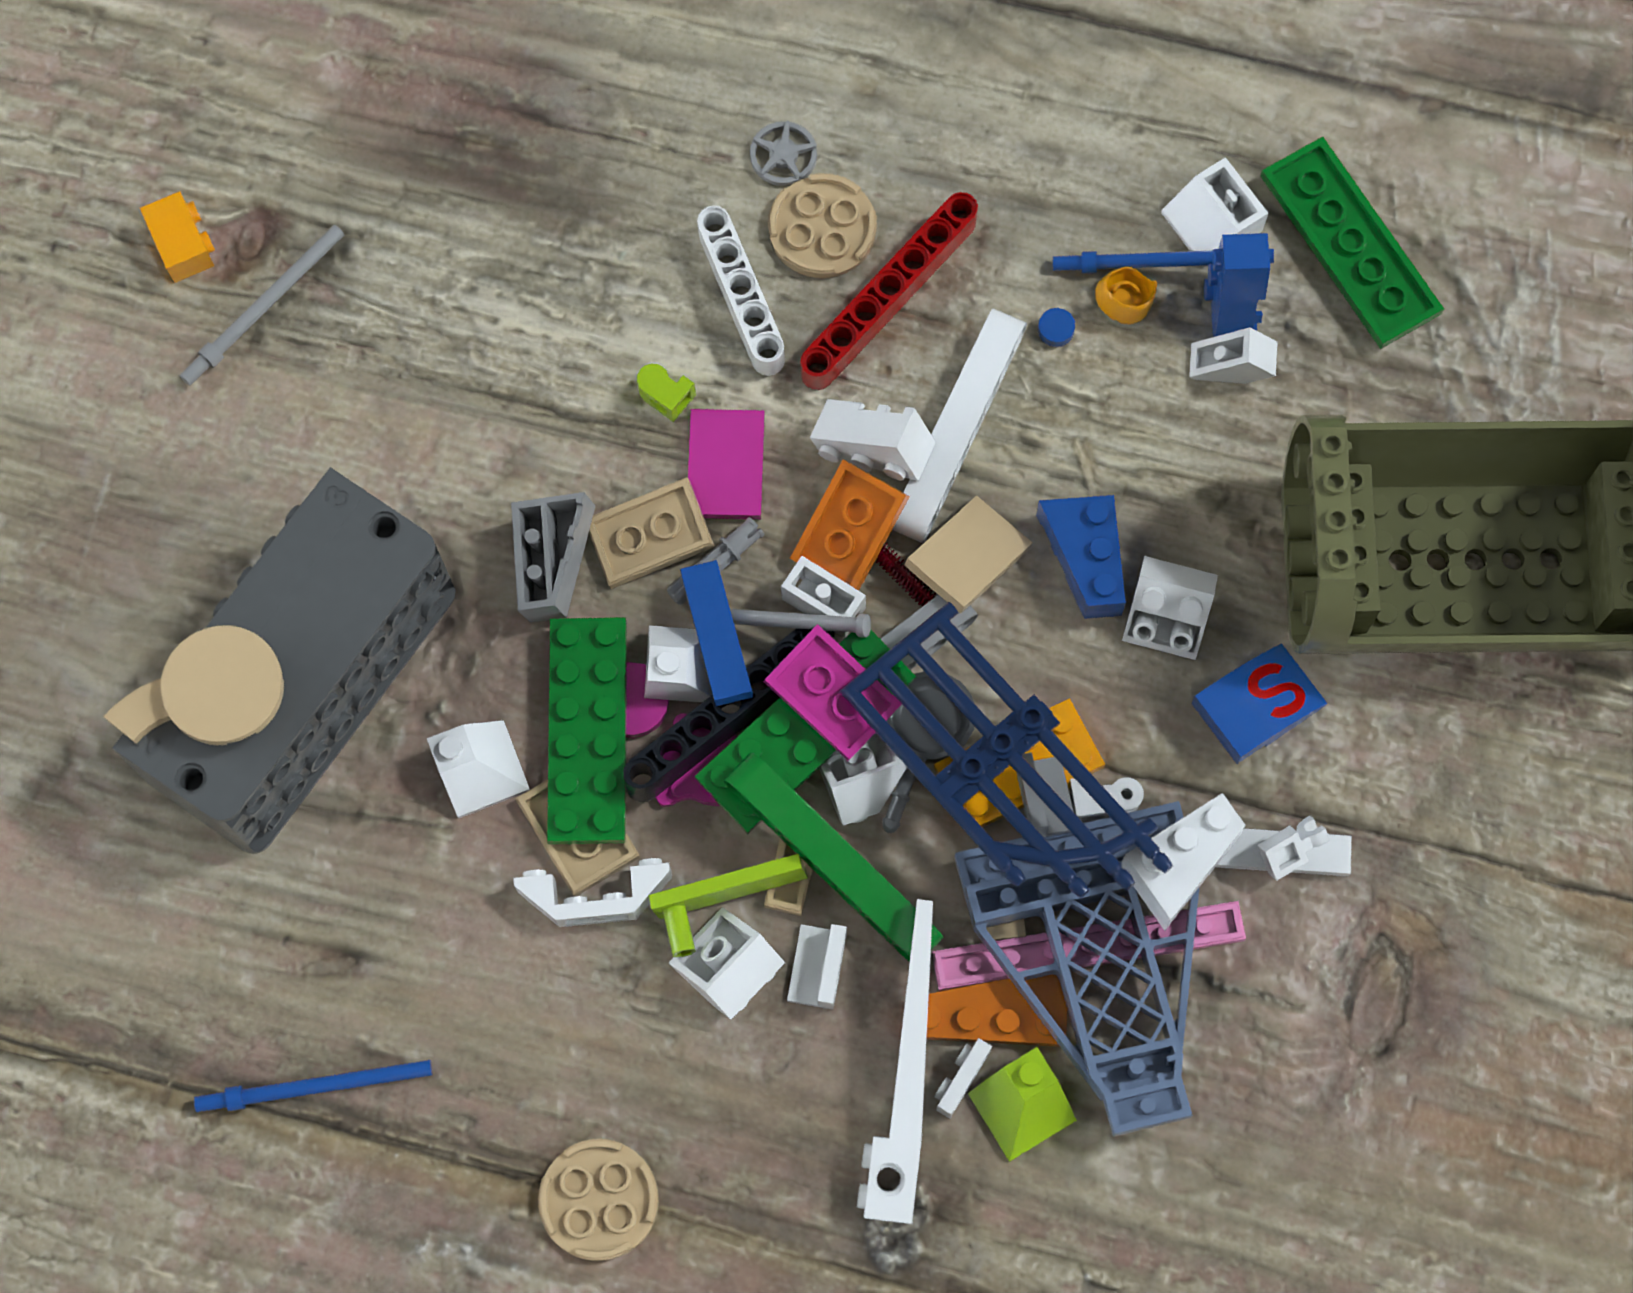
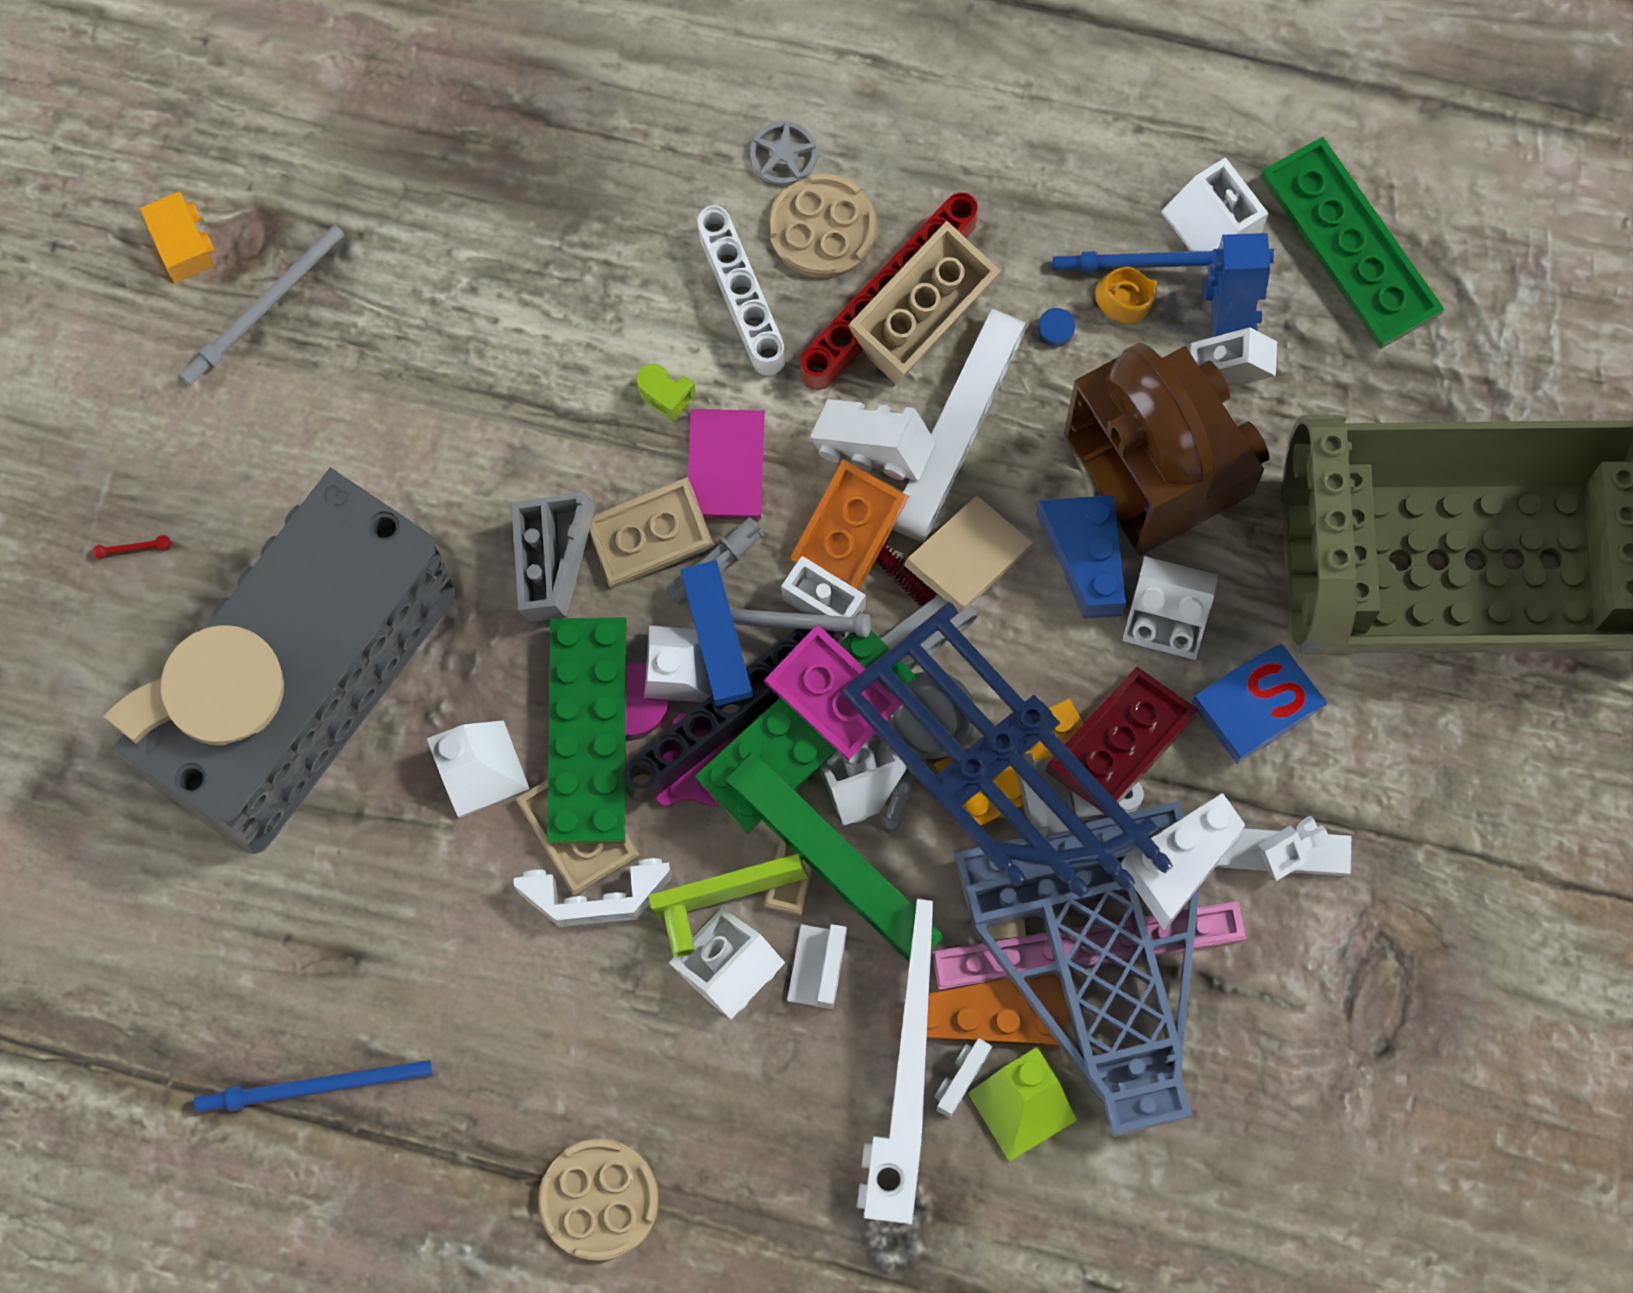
(162, 543): none -> red hinge
(922, 302): none -> tan slope
(1126, 735): none -> dark red plate
(1162, 442): none -> reddish brown piece

